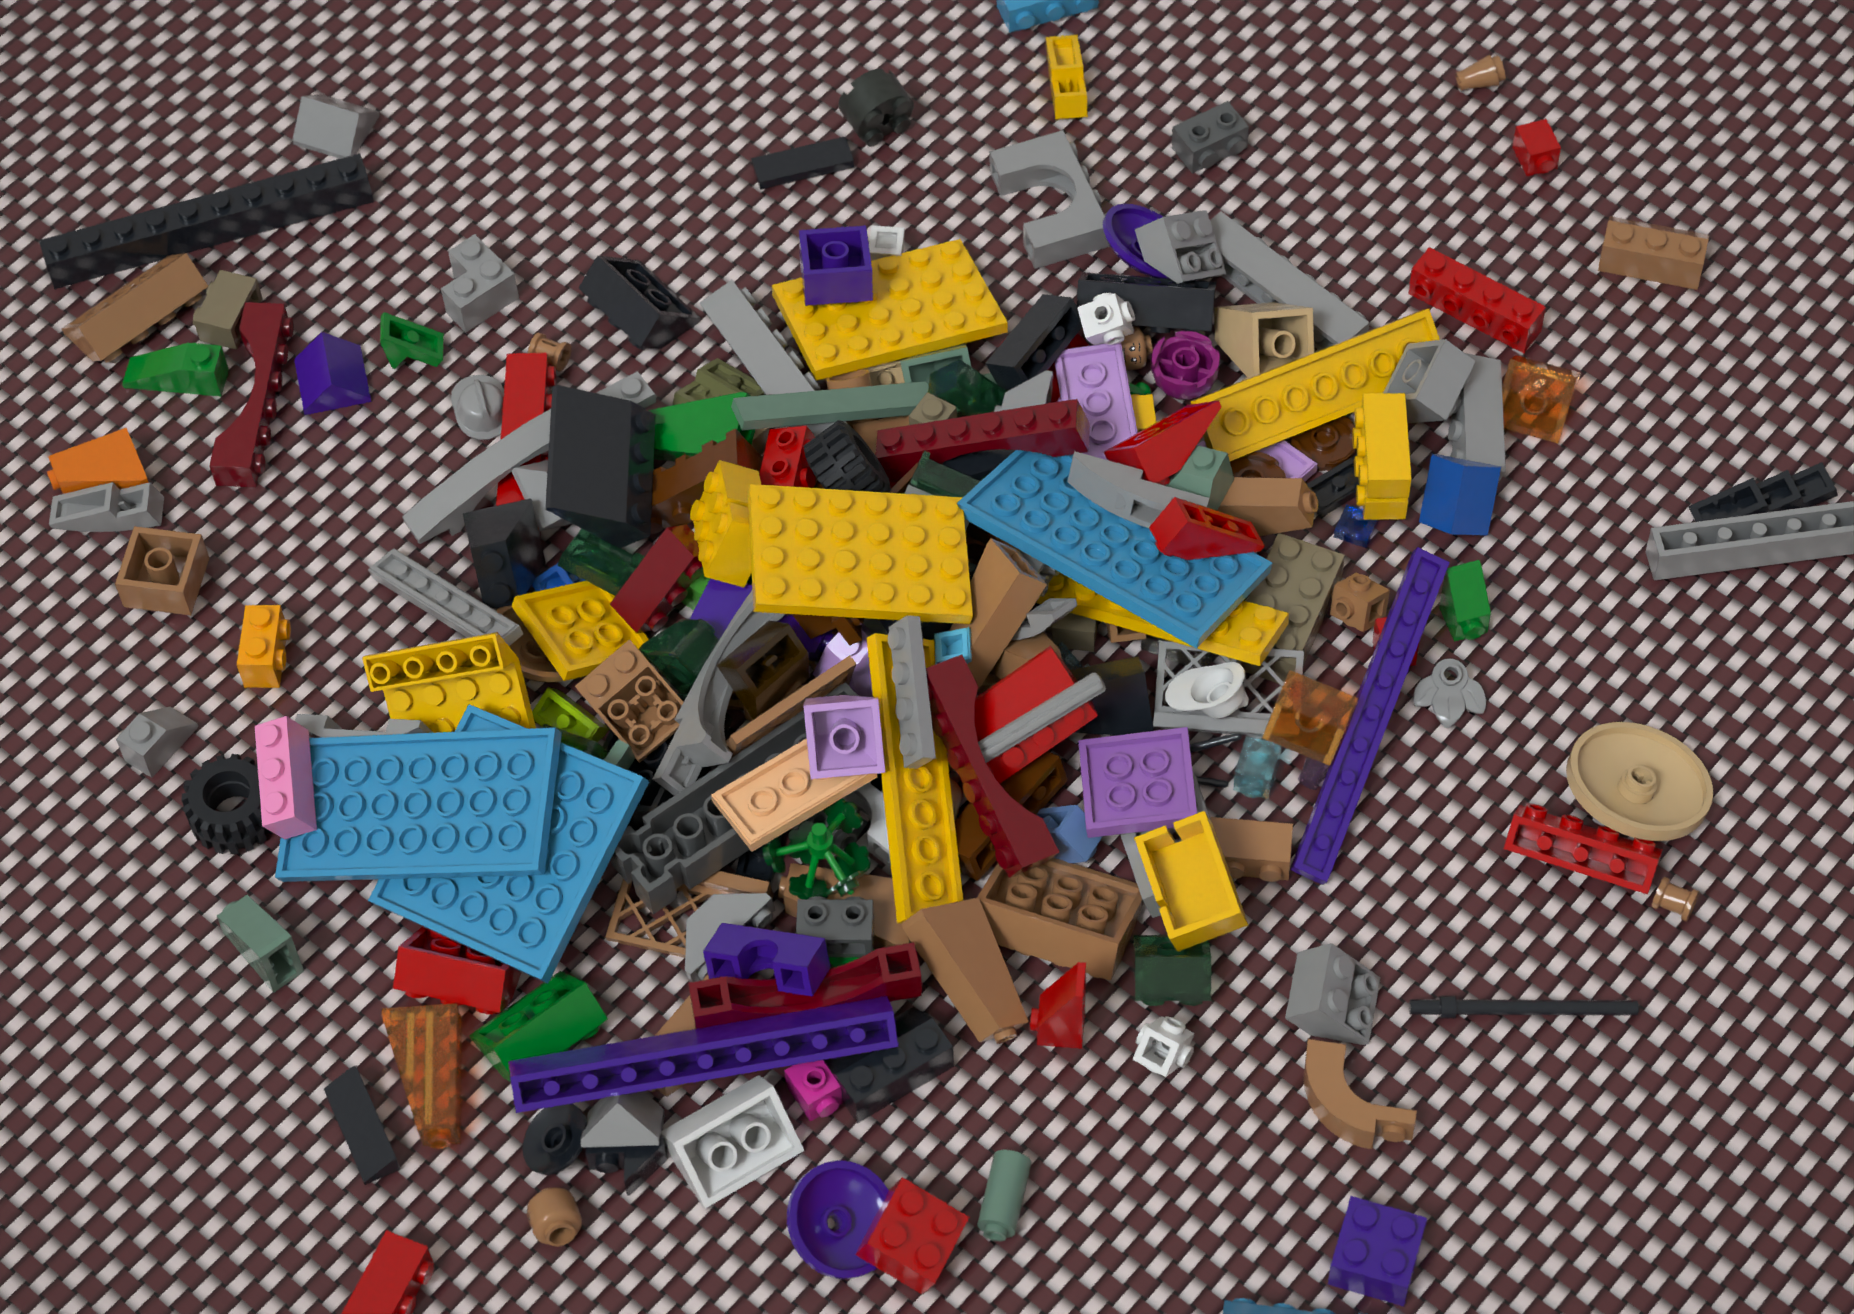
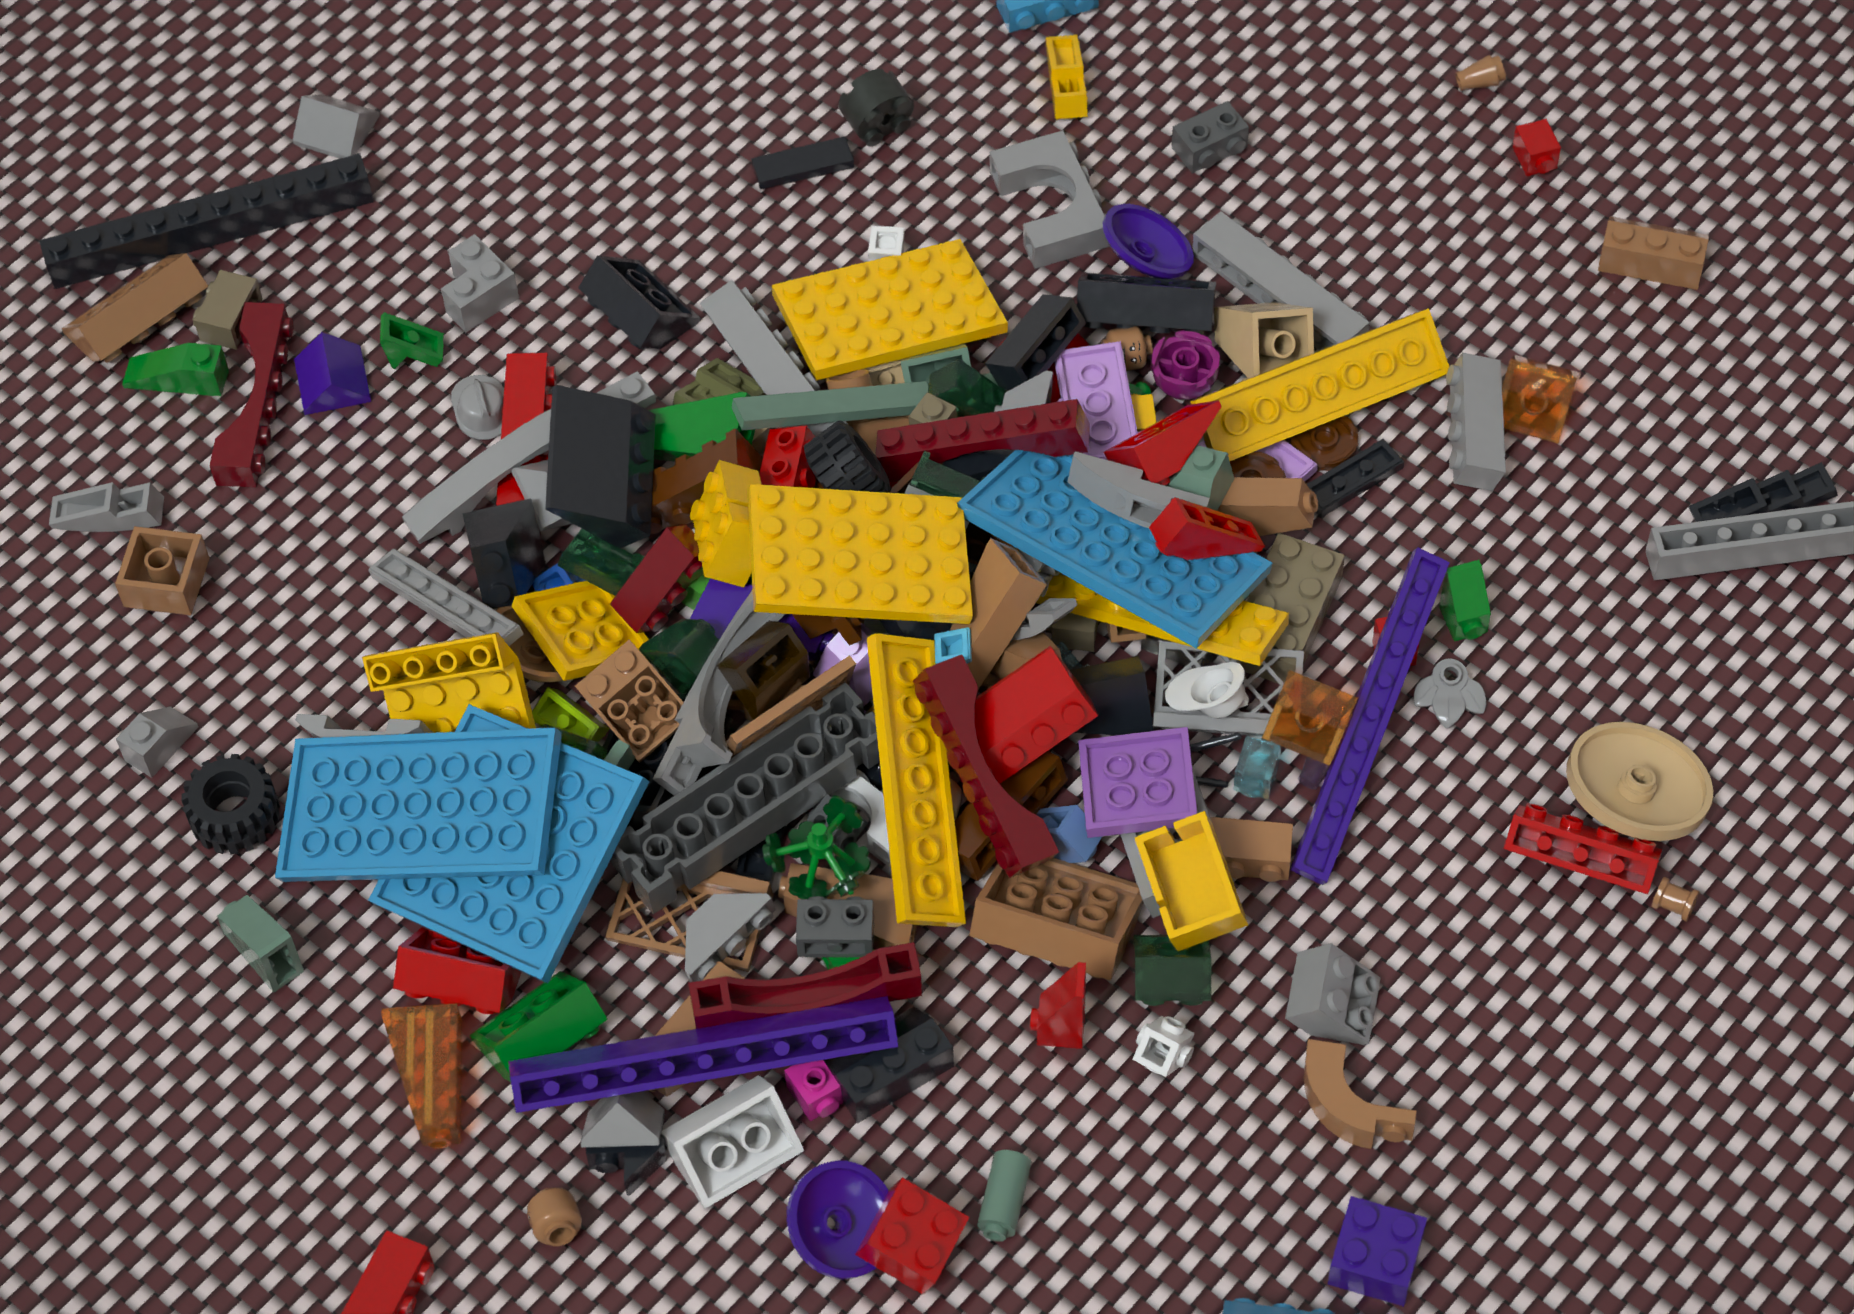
(98, 463): orange slope -> none
(263, 646): light orange brick -> none
(285, 777): bright pink brick -> none
(361, 1126): black slope -> none
(554, 1139): black dish -> none
(557, 352): medium nougat bush -> none
(740, 951): dark purple arch -> none
(780, 796): light nougat tile -> none
(835, 265): dark purple brick -> none
(843, 736): lavender slope -> none
(911, 692): light grey plate -> none
(969, 967): medium nougat slope -> none
(1041, 716): light grey axle -> none
(1106, 319): white brick -> none
(1182, 247): light grey slope -> none
(1354, 528): clear blue tile -> none
(1359, 601): medium nougat brick -> none
(1382, 456): yellow piece -> none
(1431, 379): light grey brick -> none
(1448, 1007): black bar -> none
(1459, 495): blue slope -> none
(1476, 300): red brick -> none

